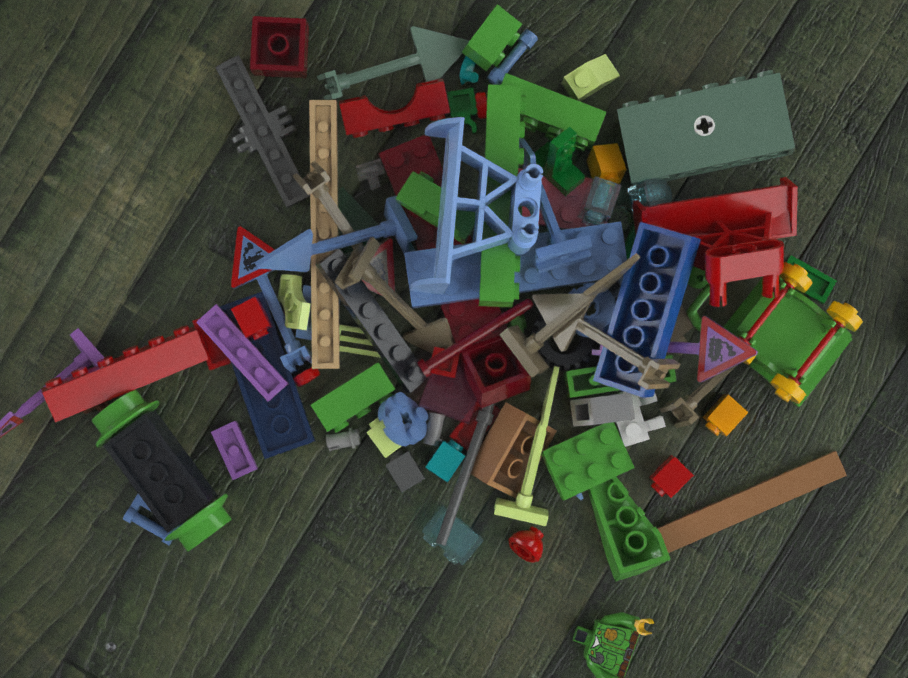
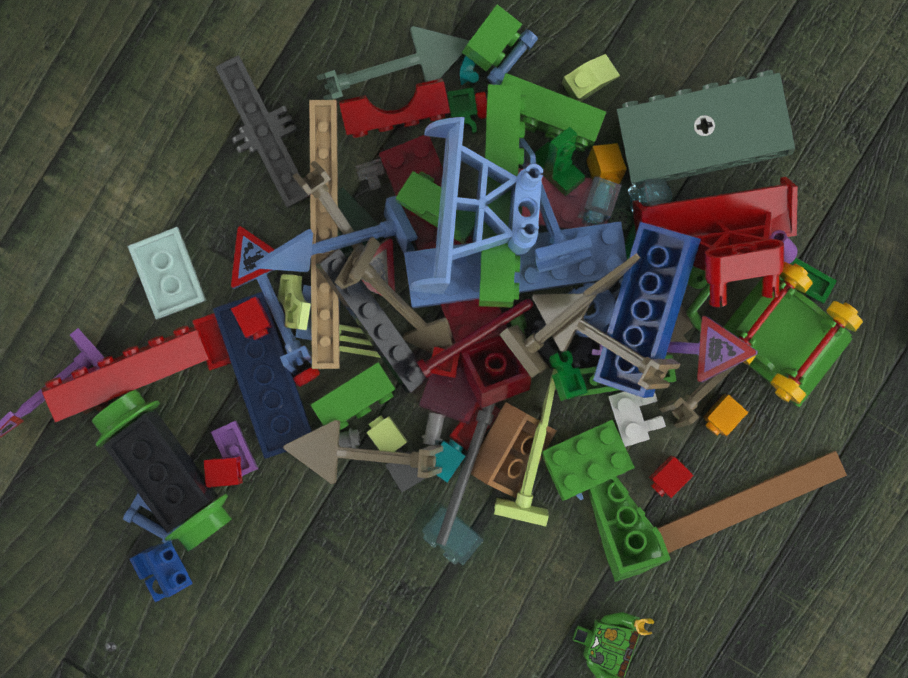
(167, 273): none -> light aqua tile
(167, 569): none -> blue hips
(223, 471): none -> red panel
(242, 352): medium lavender plate -> none
(279, 47): dark red brick -> none
(321, 452): none -> dark tan piece
(393, 412): medium blue plate -> none
(527, 544): red brick -> none
(567, 380): none -> green plate
(602, 409): light grey slope -> none
(790, 248): none -> medium lavender cone

